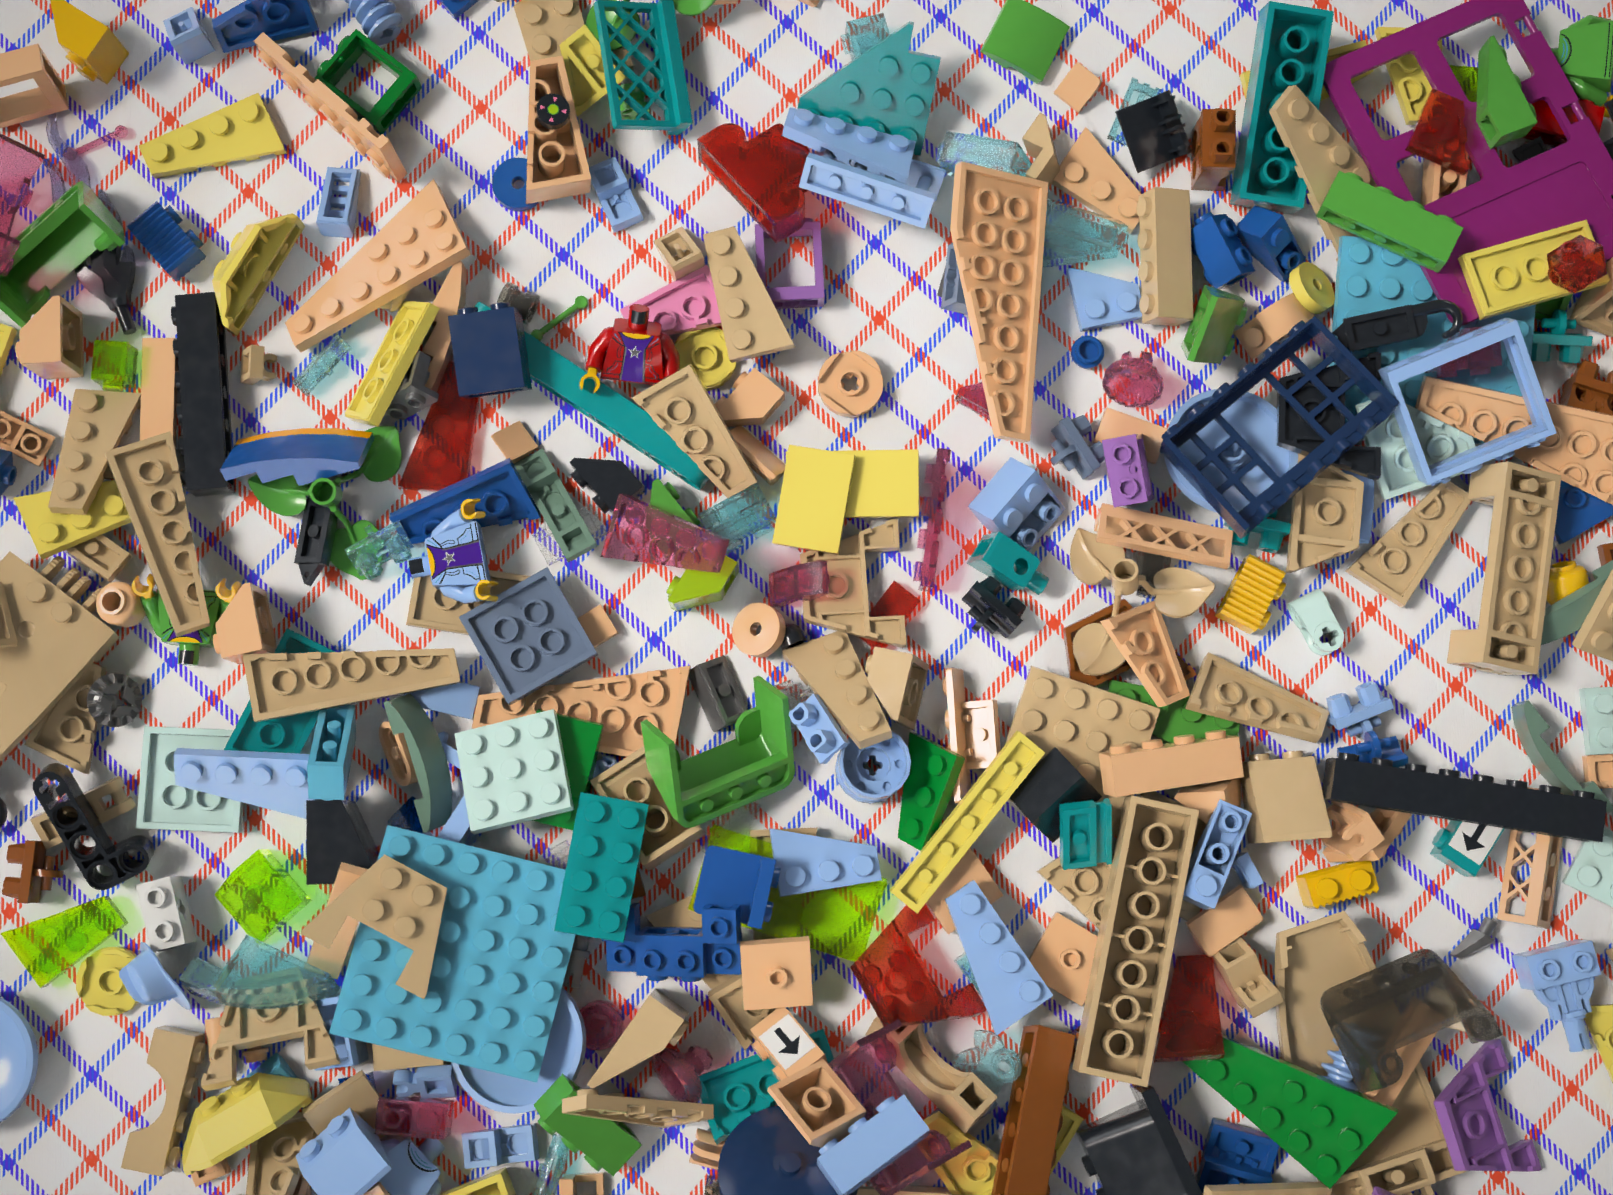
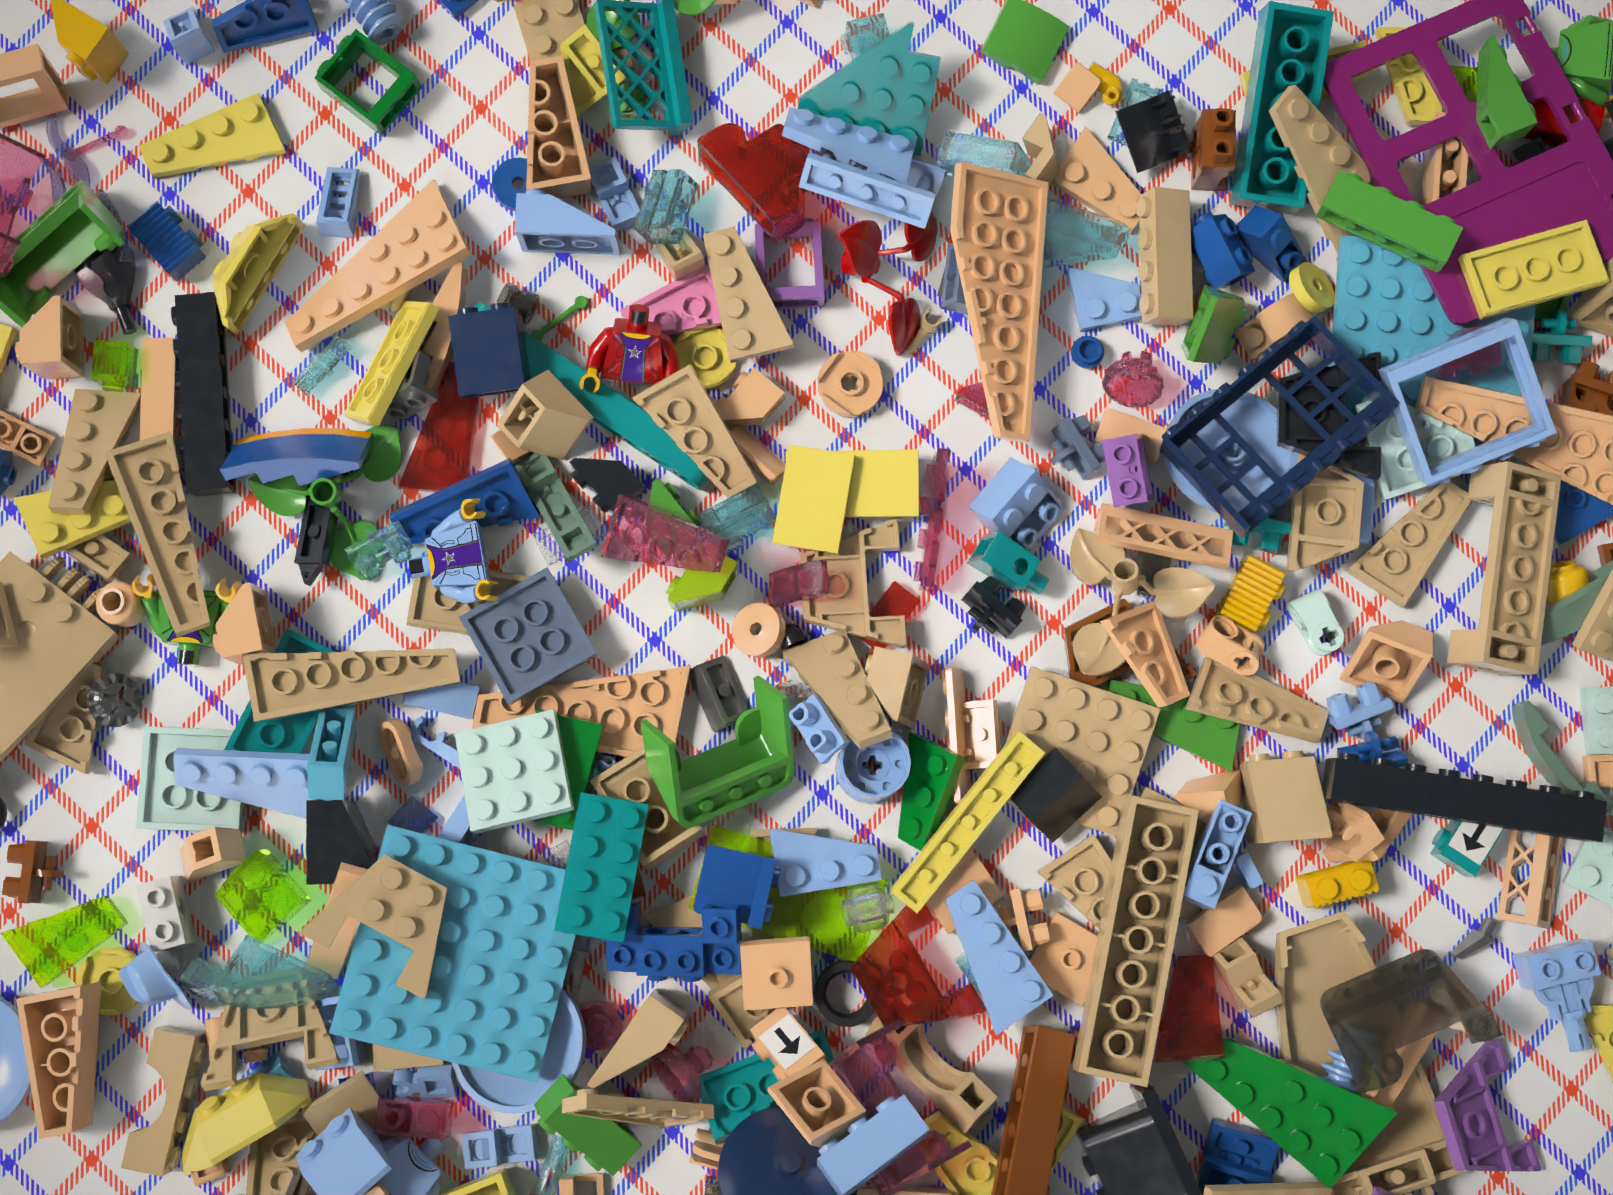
(61, 1055): none -> light nougat wedge
(88, 824): black beam -> none
(123, 804): tan plate -> none
(211, 852): none -> light nougat slope
(253, 365): tan tile -> none
(338, 113): light nougat wing -> none
(427, 758): sand green slope -> none
(544, 417): none -> tan slope
(553, 111): black tile -> none
(556, 227): none -> light blue slope
(597, 626): light nougat tile -> none
(666, 206): none -> clear light blue brick
(826, 1010): none -> black tyre
(862, 259): none -> red plant
(867, 908): none -> clear head
(925, 328): none -> tan hand
(984, 1060): clear light blue plate -> none
(1022, 903): none -> light nougat hips
(1085, 834): teal plate -> none
(1110, 86): none -> yellow arm
(1170, 764): light nougat brick -> none
(1229, 644): none -> light nougat piece
(1391, 657): none -> light nougat slope
(1394, 325): black plate -> none
(1441, 132): clear red wing -> none
(1576, 264): clear red brick -> none

